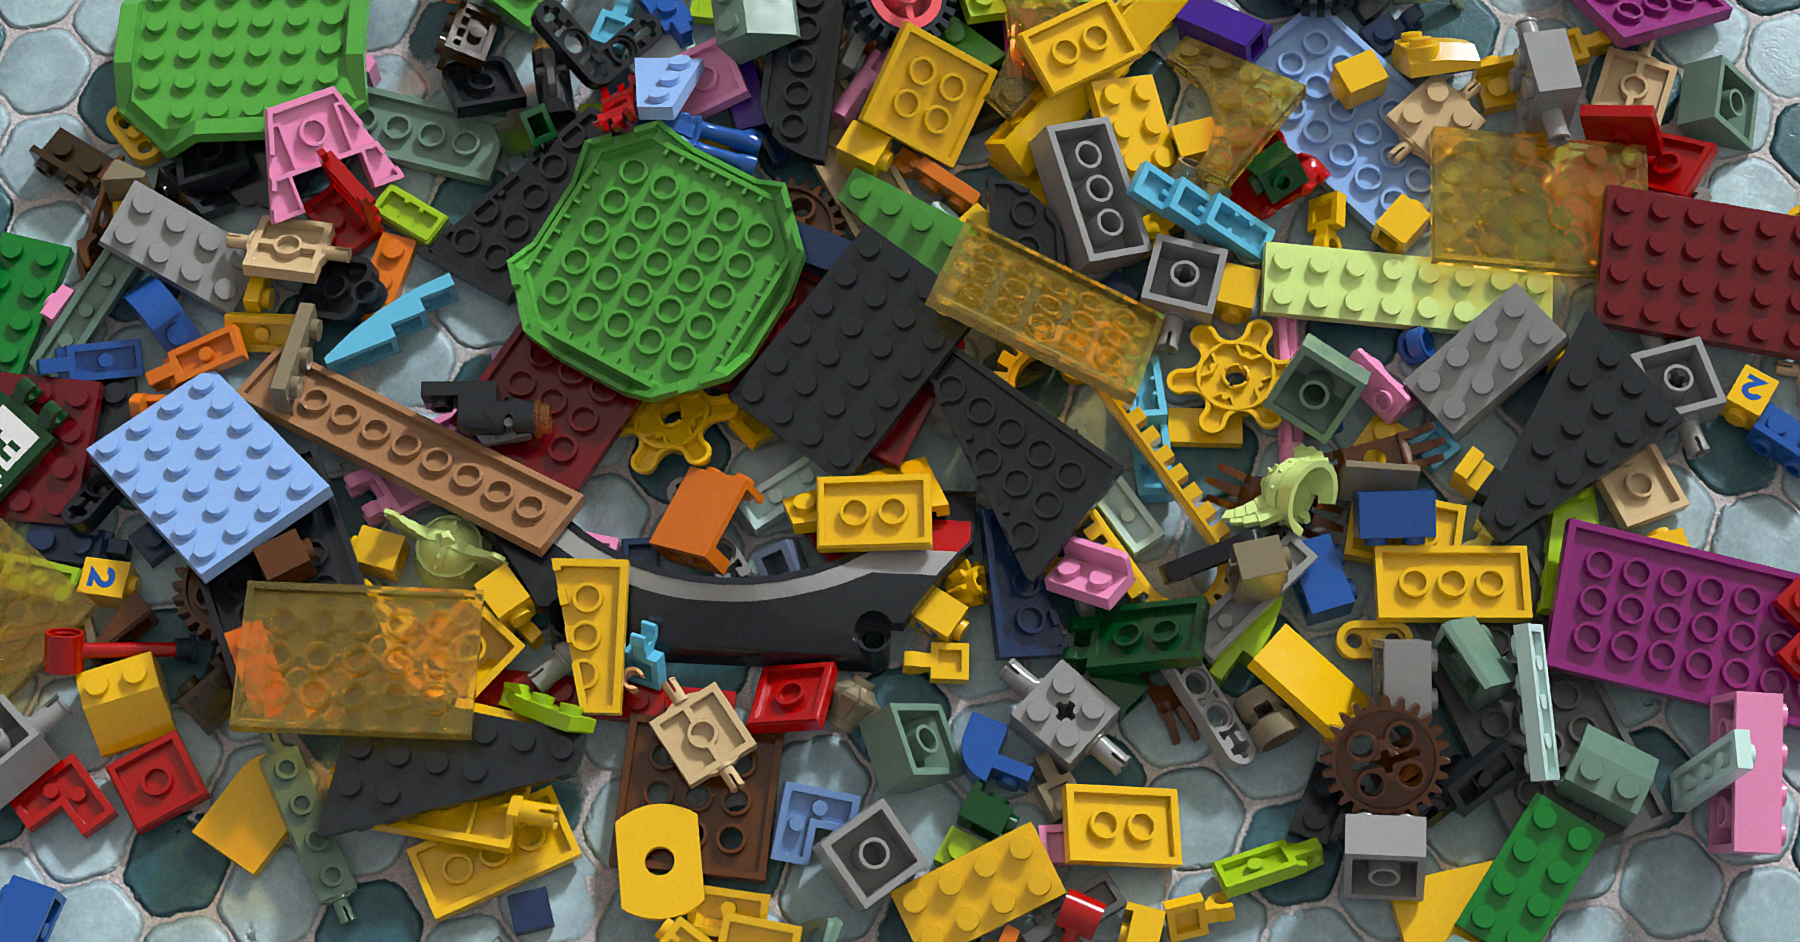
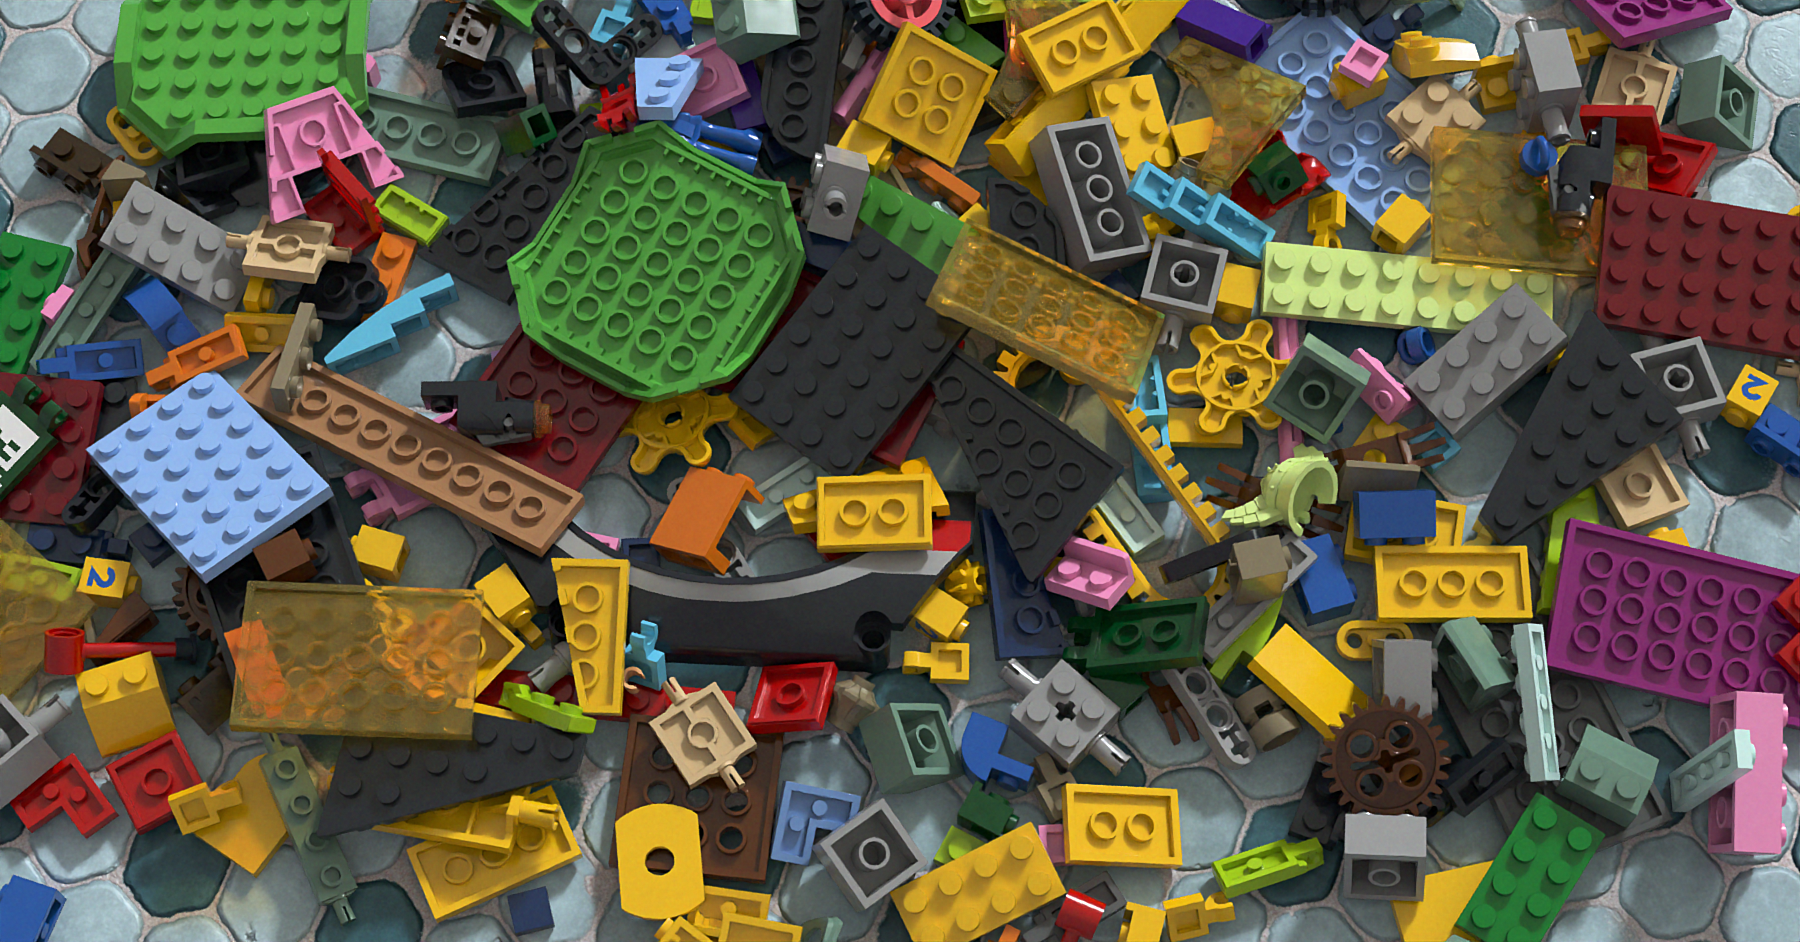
(200, 808): none -> yellow plate
(448, 551): yellowish green helmet -> none
(780, 558): sand blue brick -> none
(835, 193): none -> light grey brick
(1363, 63): none -> bright pink plate
(1474, 477): yellow leg -> none
(1538, 156): none -> blue tile
(1580, 178): none -> black plate

